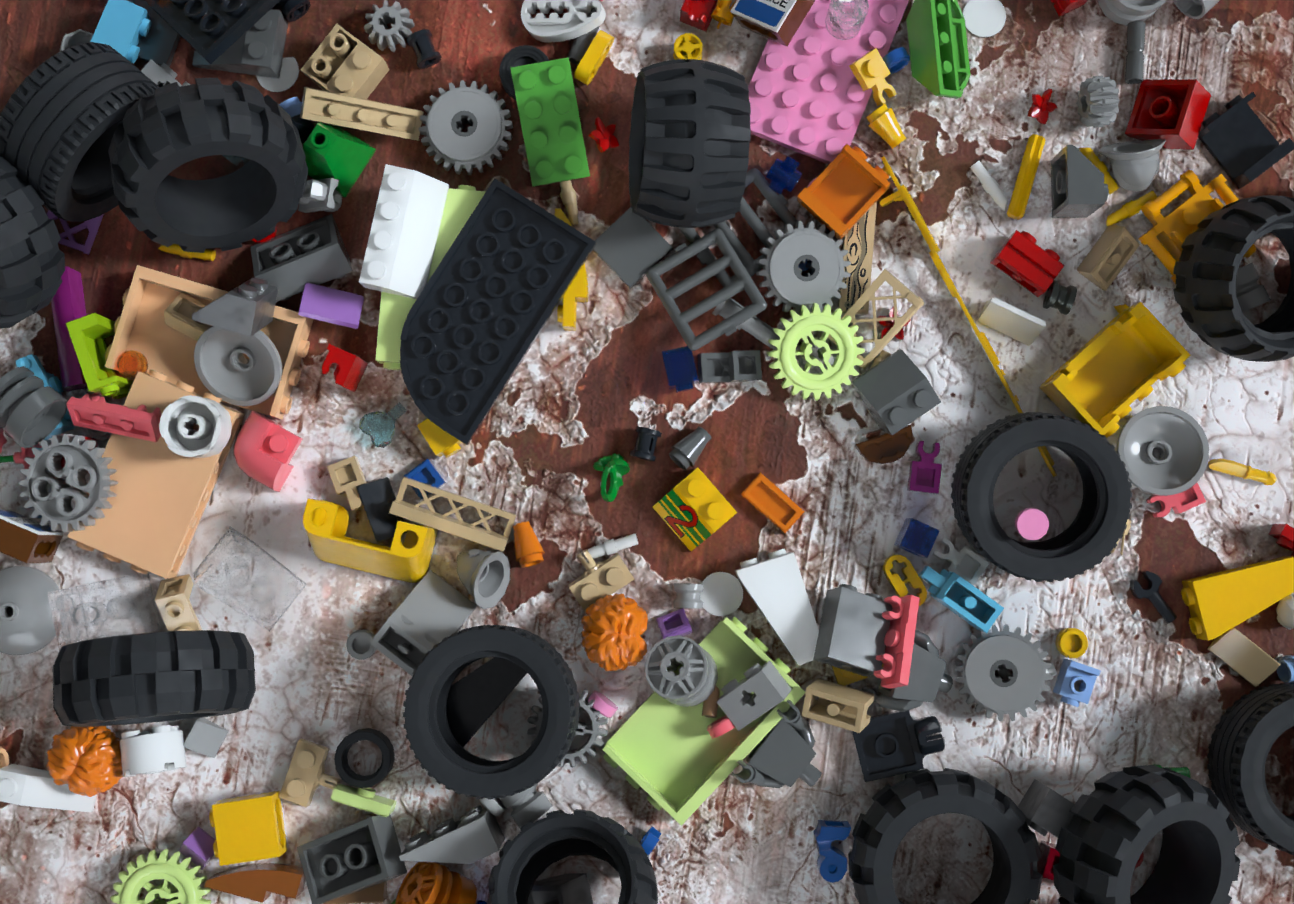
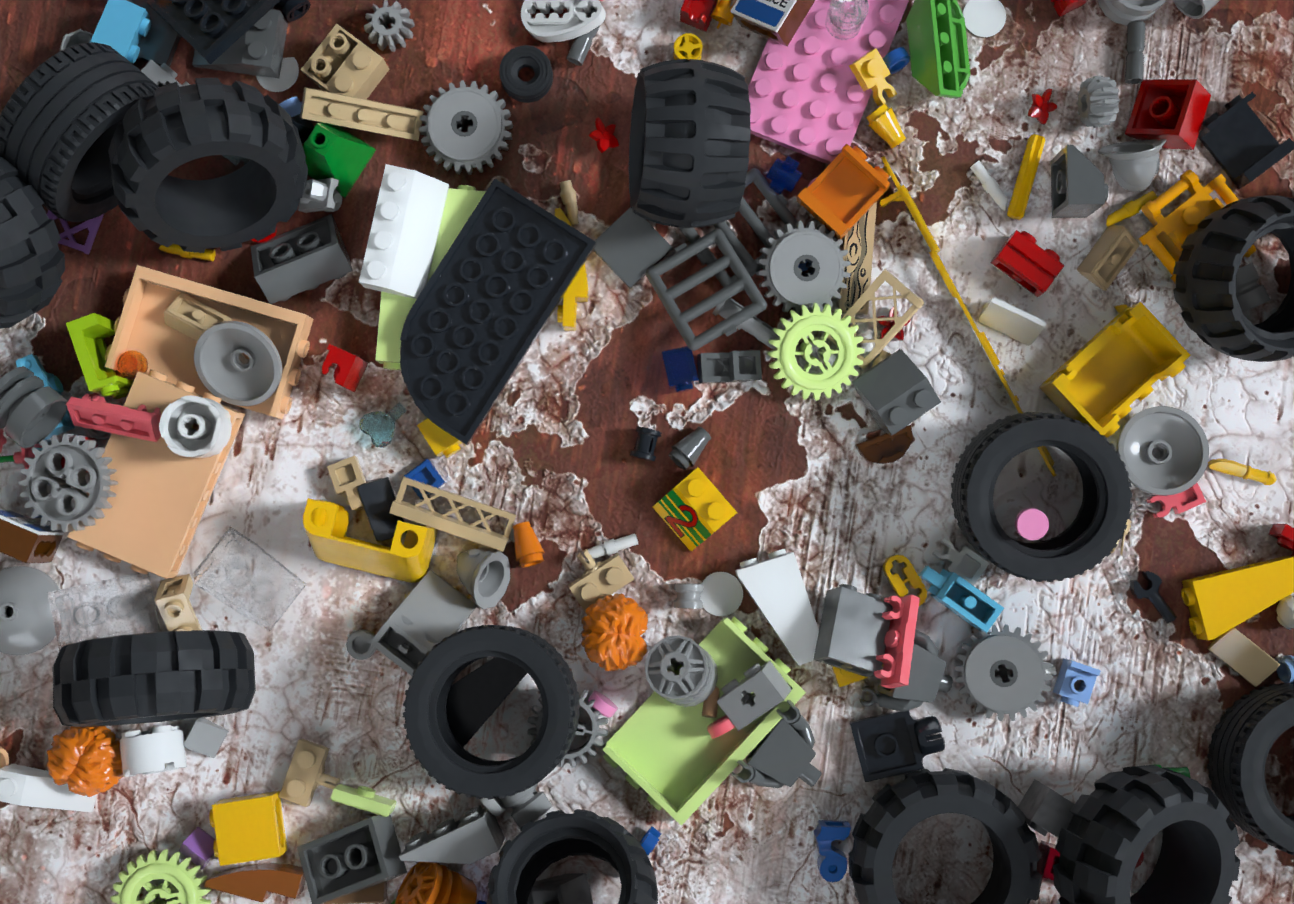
(67, 306): magenta brick -> none
(241, 309): flat silver slope -> none
(265, 450): coral brick -> none
(331, 305): medium lavender slope -> none
(343, 767): black tyre -> none
(424, 48): black bush -> none
(550, 121): bright green plate -> none
(594, 57): yellow beam -> none
(617, 468): green piece -> none
(674, 624): medium lavender slope -> none
(772, 503): orange tile -> none
(837, 705): tan brick -> none
(916, 537): clear blue brick -> none
(925, 474): magenta plate -> none
(1060, 297): pearl dark grey wheel -> none
(1071, 642): yellow tile -> none
(1108, 179): yellow piece -> none

